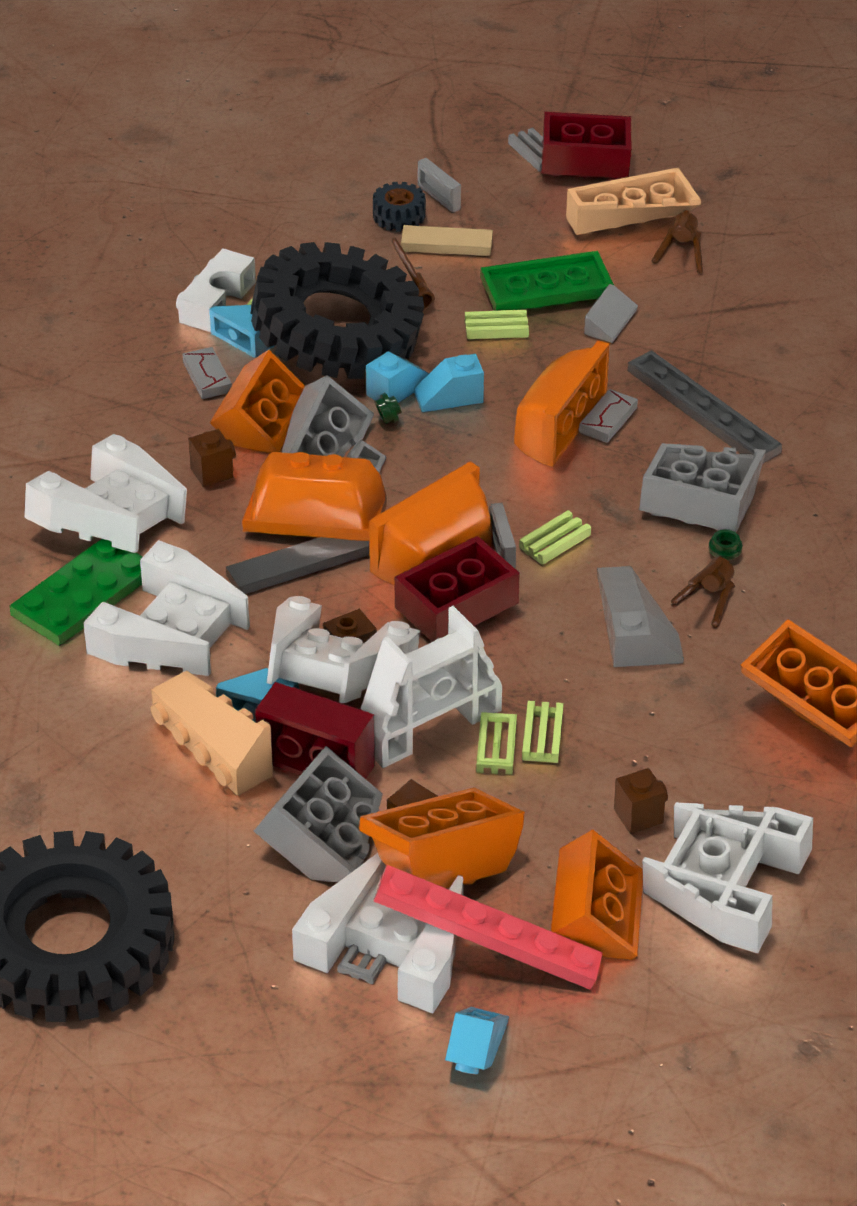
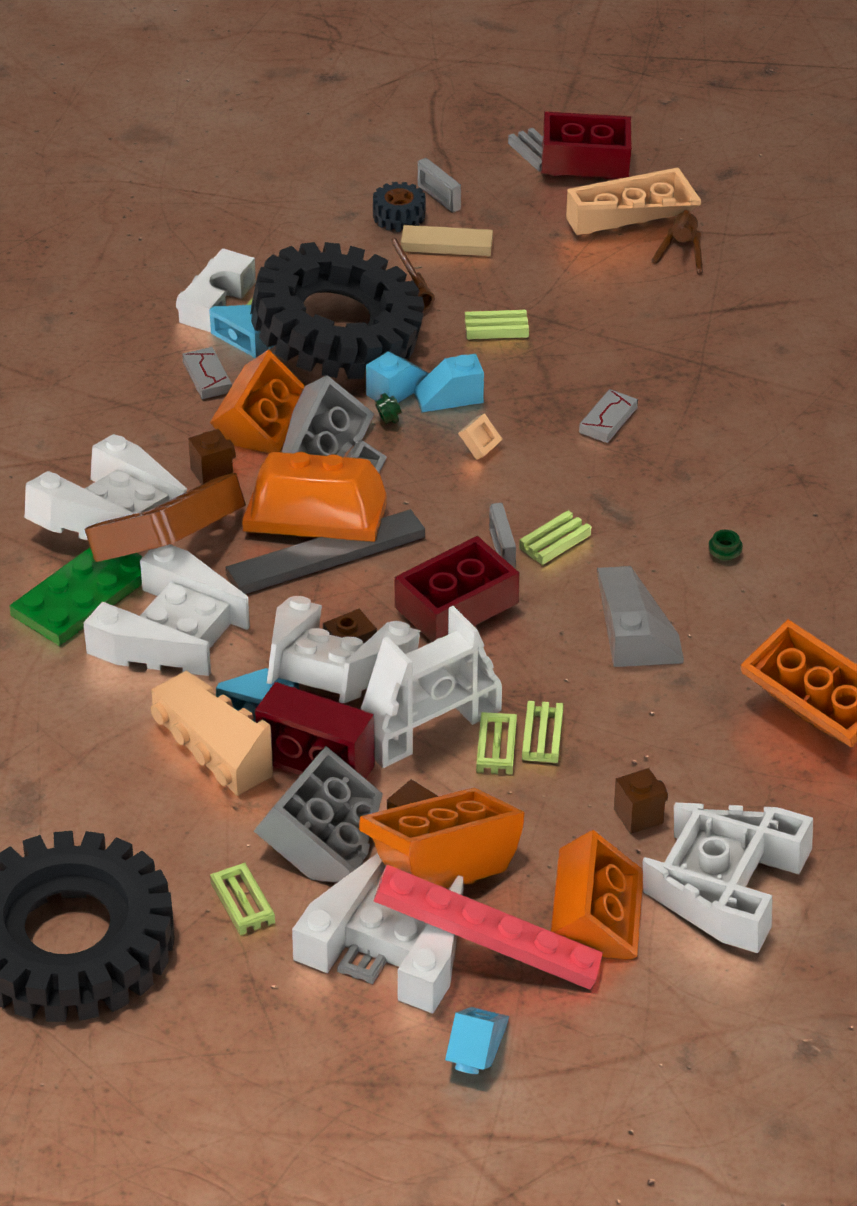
(167, 521): none -> dark orange beam
(252, 919): none -> yellowish green tile
(429, 523): orange windscreen -> none
(480, 436): none -> light nougat plate
(545, 281): green plate -> none
(559, 402): orange windscreen -> none
(609, 314): light grey slope -> none
(701, 485): light grey wedge -> none
(702, 406): dark grey tile -> none
(713, 577): reddish brown plant -> none

